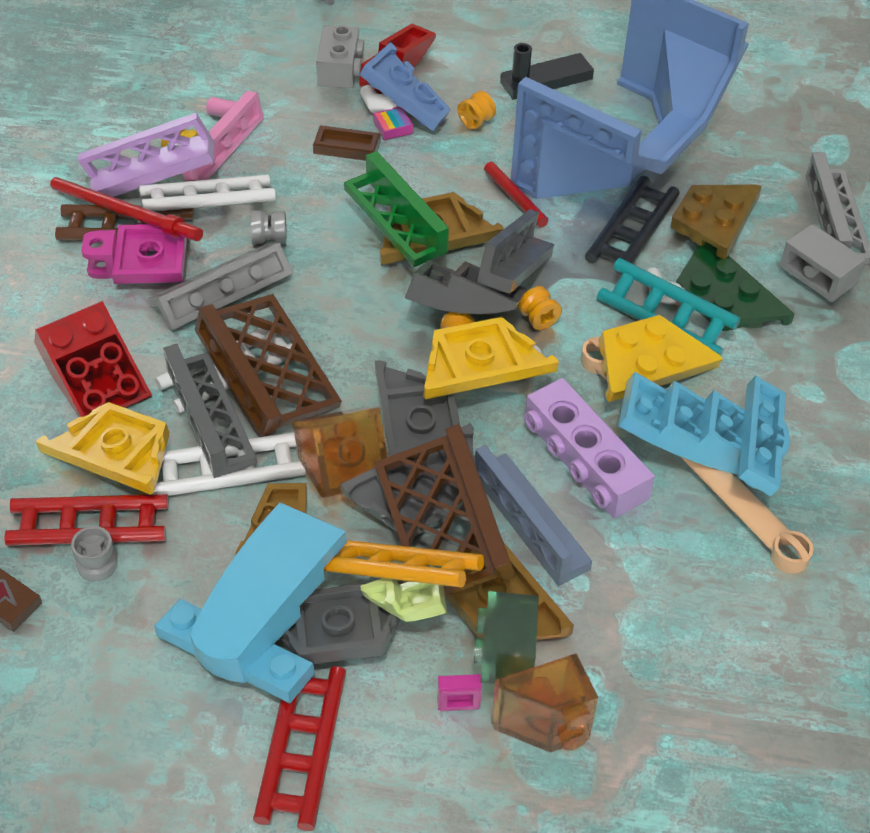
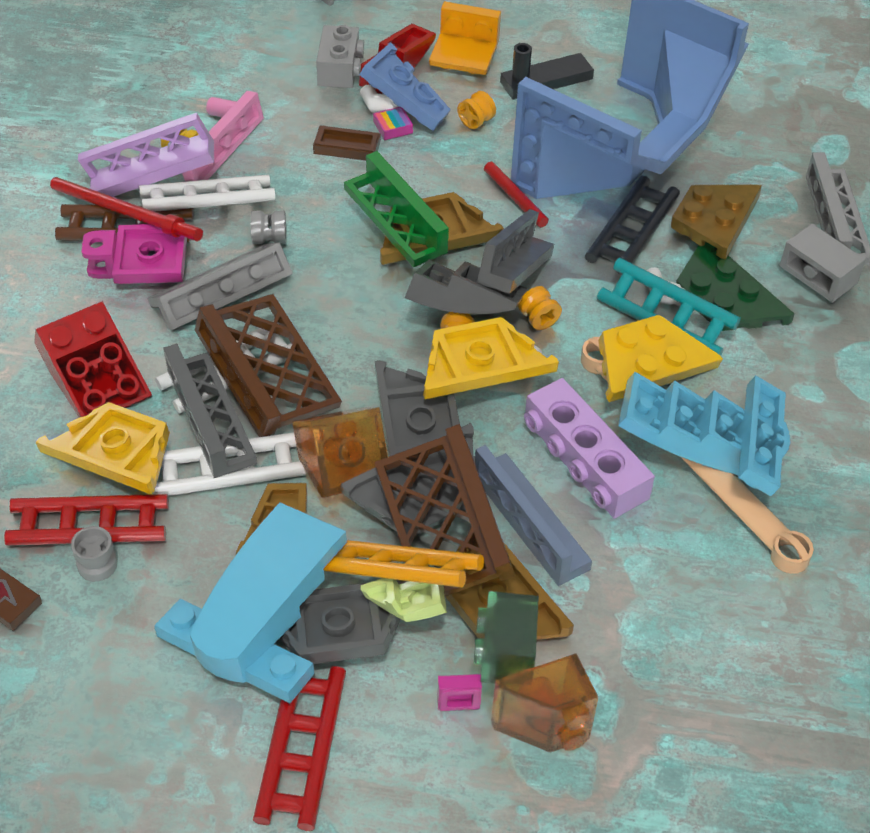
(466, 38): none -> light orange bracket

